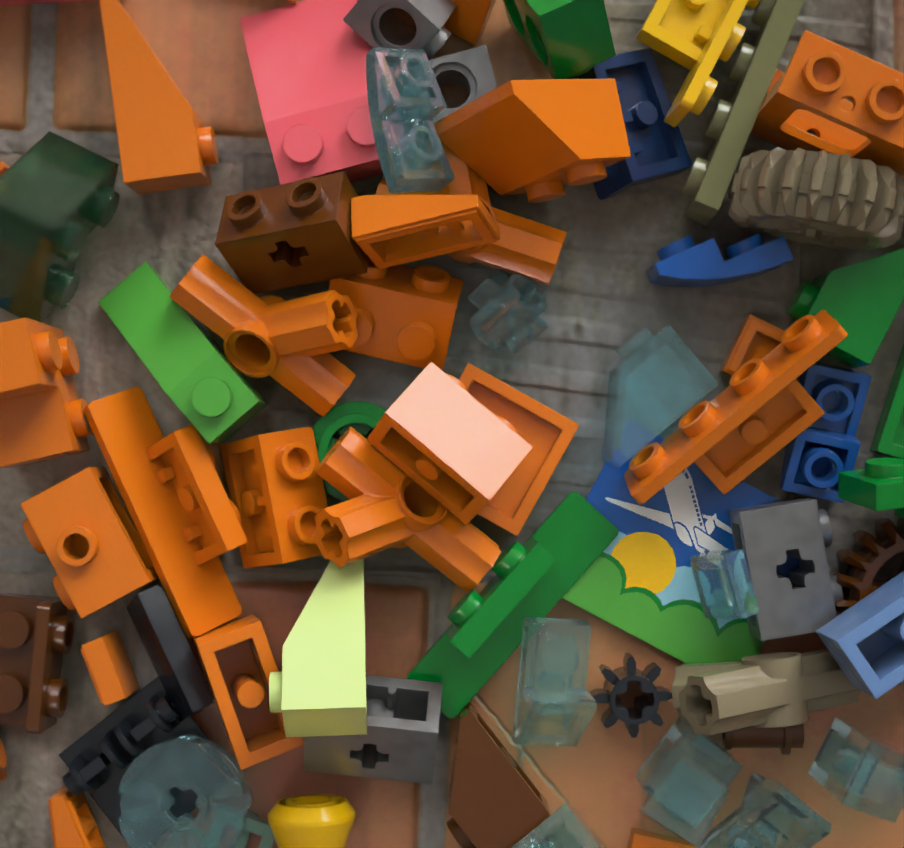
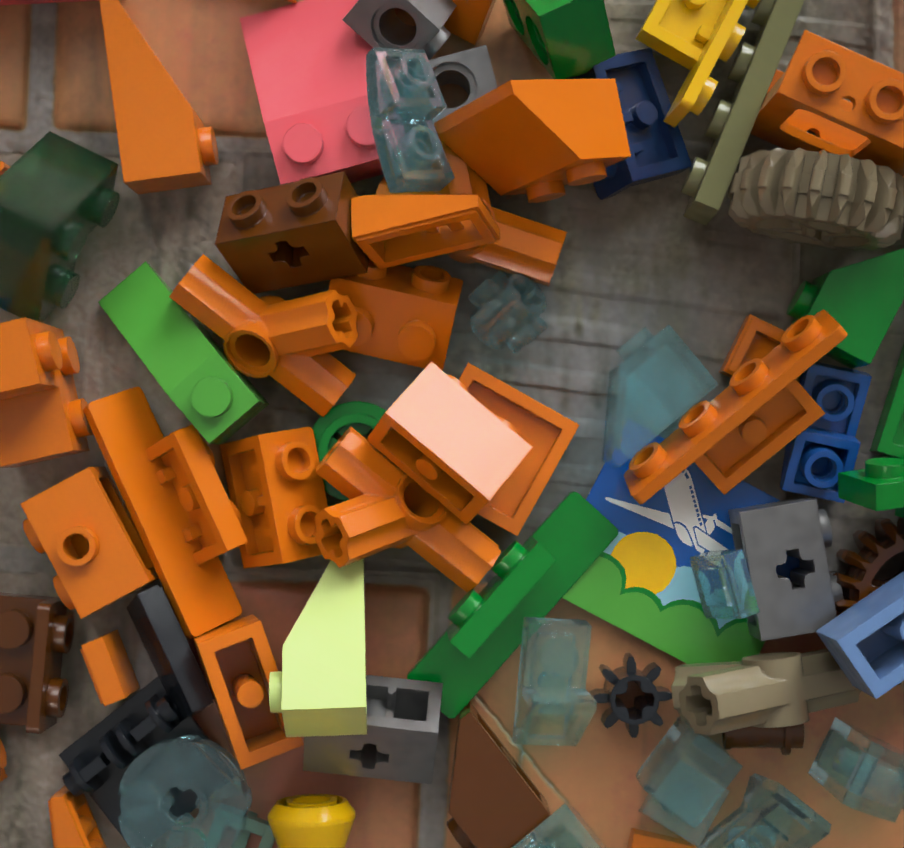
(703, 265): blue slope -> none

